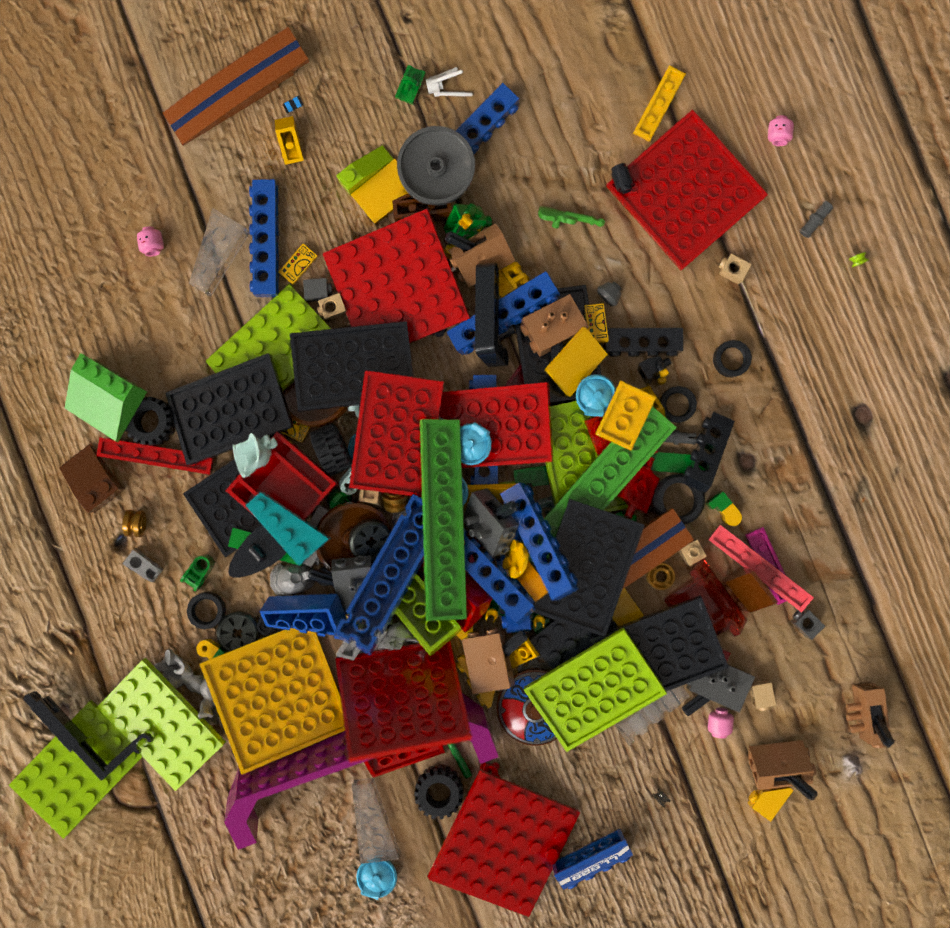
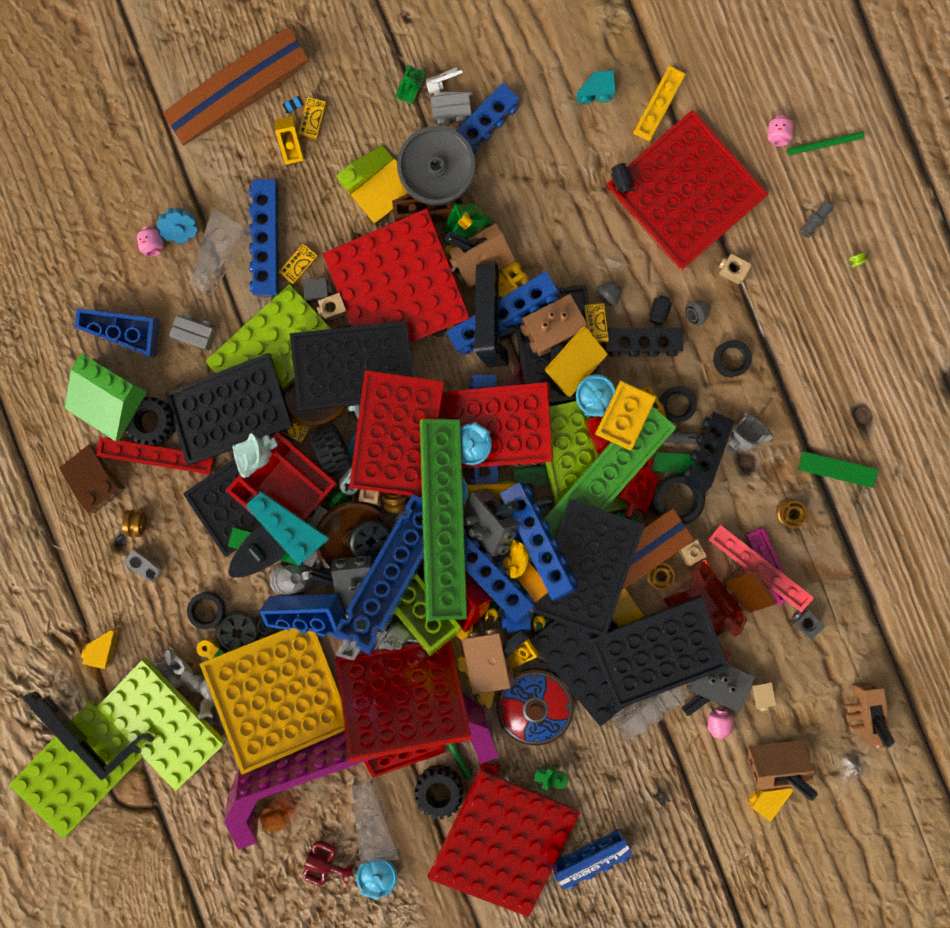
(101, 650): none -> yellow slope
(131, 331): none -> blue wedge
(177, 225): none -> dark azure plant
(193, 332): none -> light grey brick
(195, 574): green piece -> none
(274, 819): none -> clear orange head
(312, 118): none -> yellow tile
(323, 864): none -> dark red piece
(450, 108): none -> light grey brick
(551, 777): none -> green hips
(558, 216): bright green piece -> none
(595, 689): lime plate -> none
(597, 88): none -> teal slope
(654, 369): black piece -> none
(660, 310): none -> black brick
(697, 312): none -> dark grey cone
(730, 514): leg -> none
(748, 434): none -> light grey helmet
(800, 513): none -> pearl gold wheel
(825, 143): none -> green piece
(837, 469): none -> green tile

